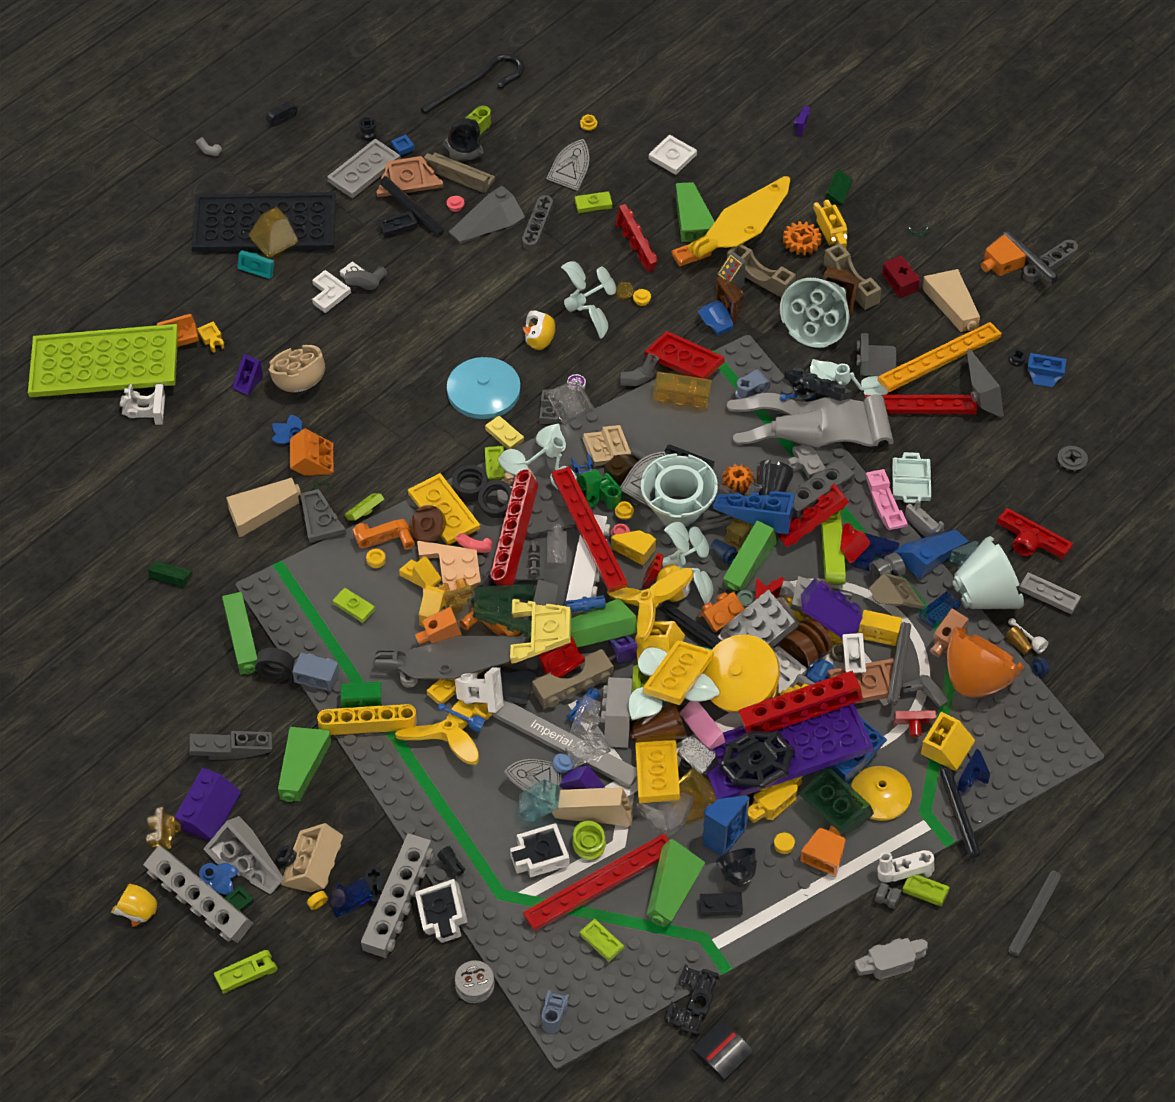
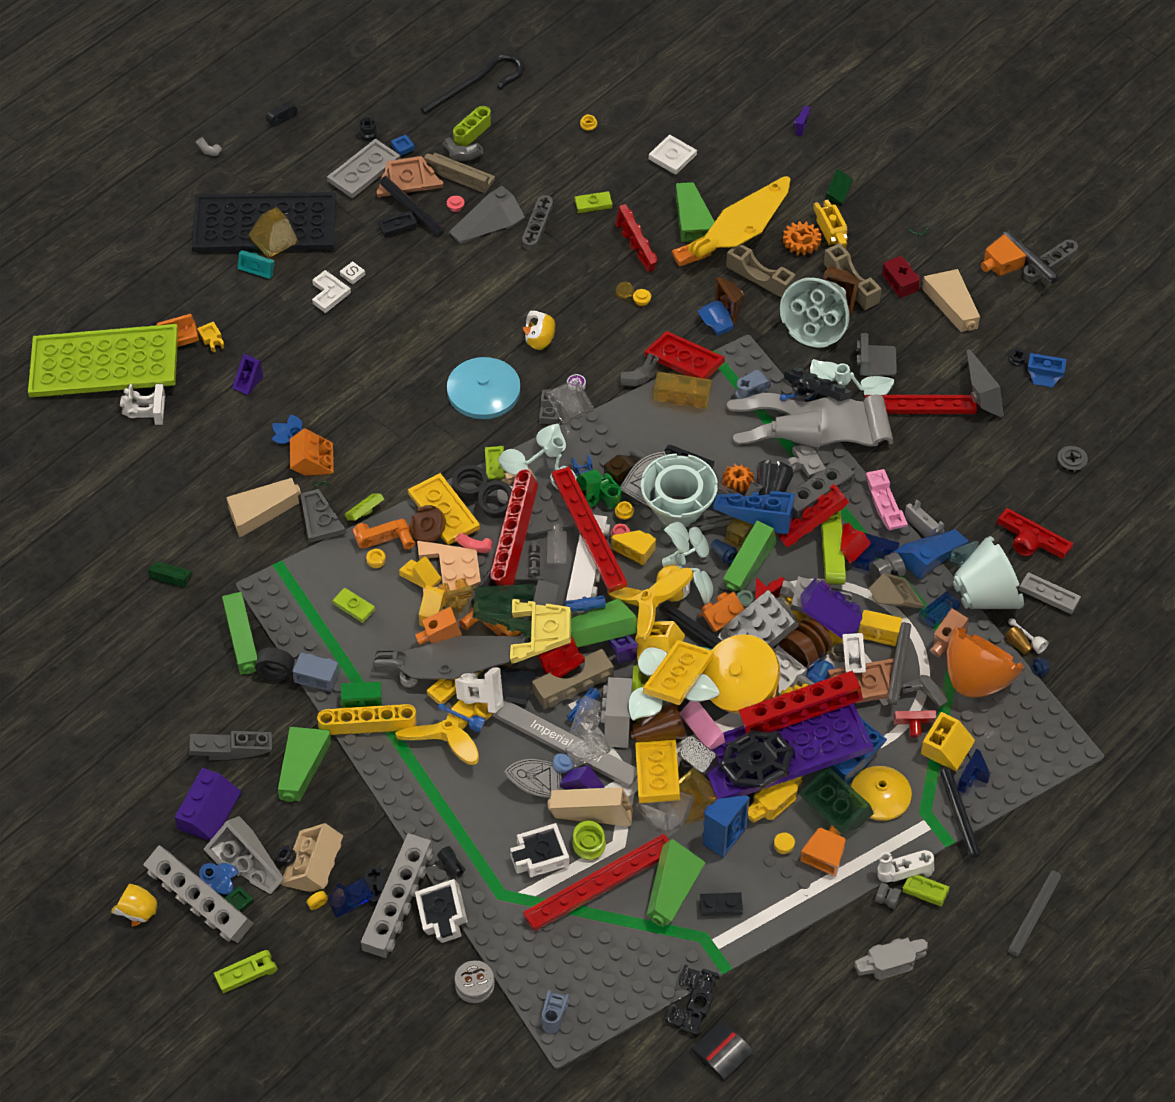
(165, 829): clear yellow hips -> none
(297, 369): tan cylinder -> none
(365, 279): dark grey arm -> none
(464, 135): black helmet -> none
(504, 433): light yellow plate -> none
(538, 800): clear light blue brick -> none
(570, 165): light grey shield -> none
(577, 300): light aqua plant -> none
(601, 940): lime plate -> none
(606, 444): tan slope -> none
(652, 571): red tile -> none
(733, 270): dark grey slope -> none
(738, 865): black helmet -> none
(911, 478): light aqua piece -> none
(938, 357): light orange tile -> none

